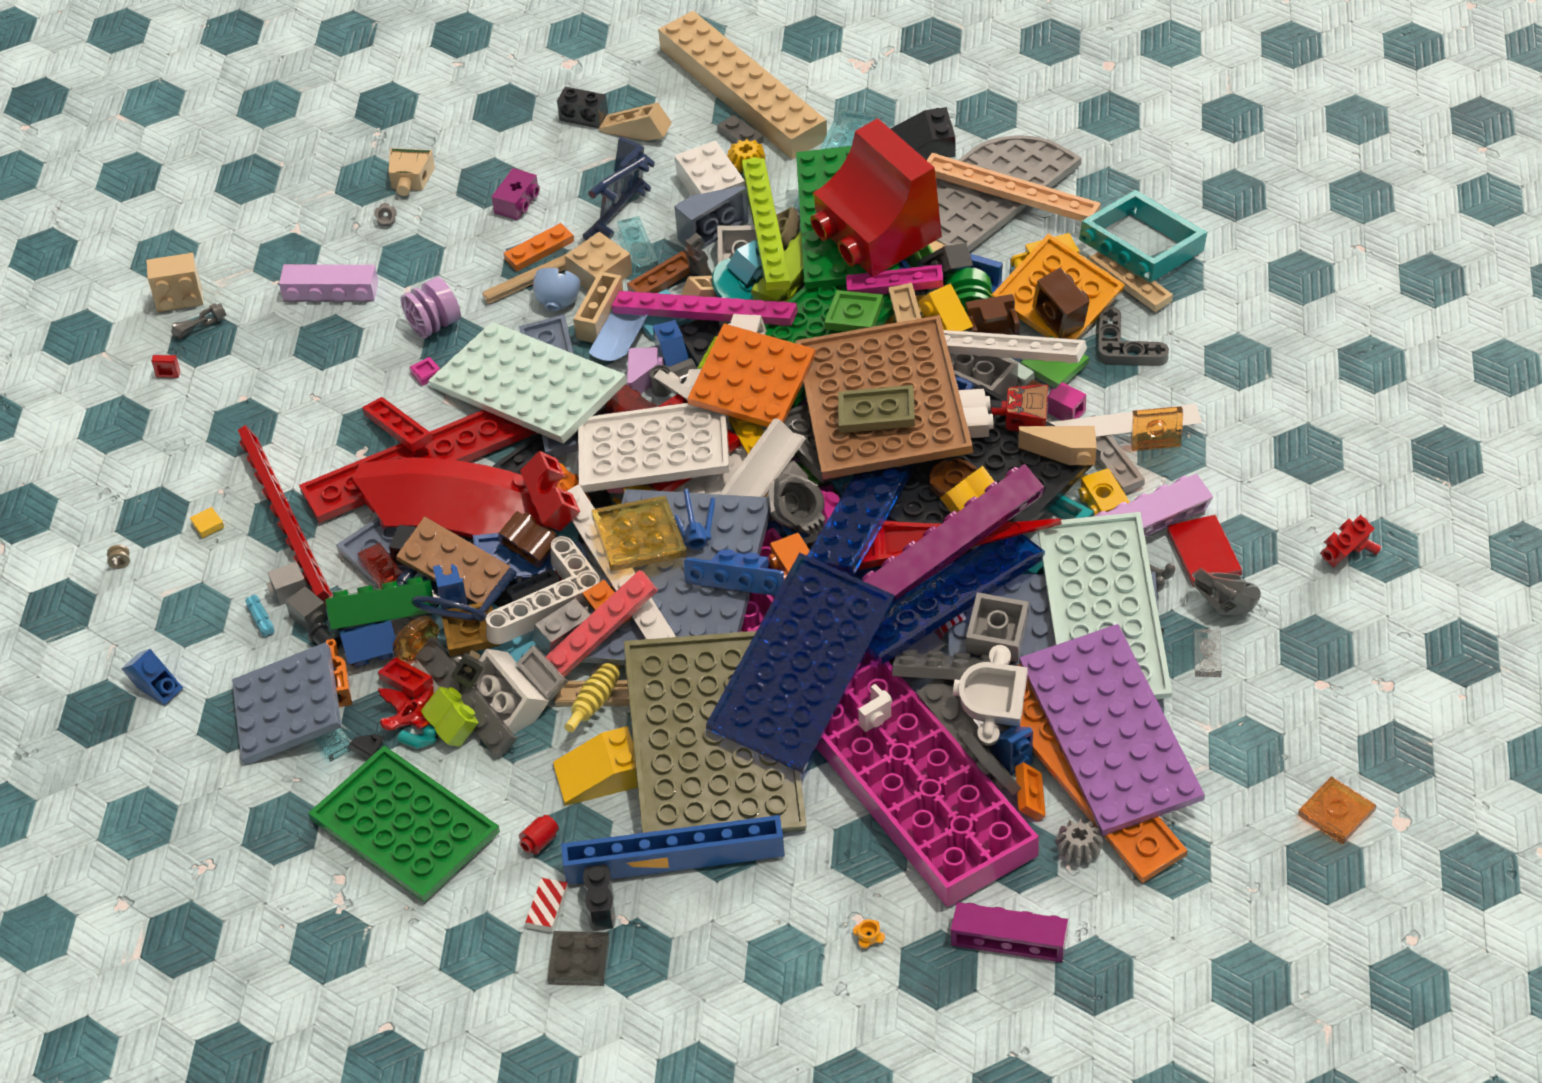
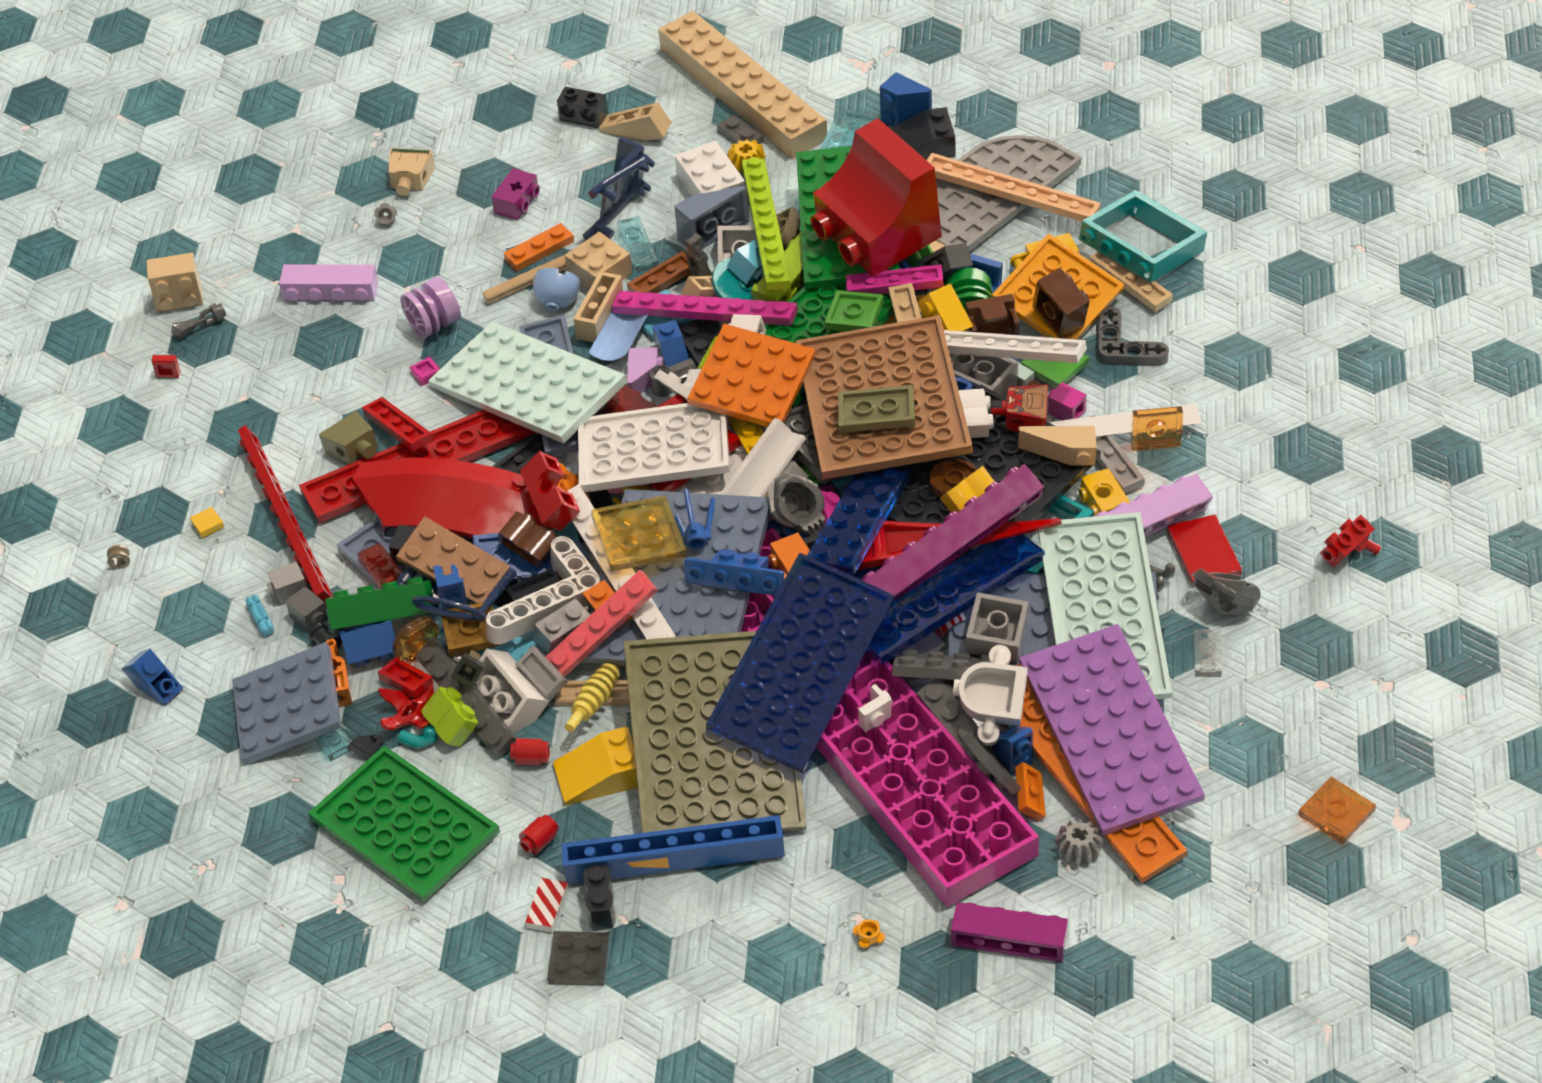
(349, 439): none -> olive torso
(530, 751): none -> red brick
(902, 99): none -> blue slope

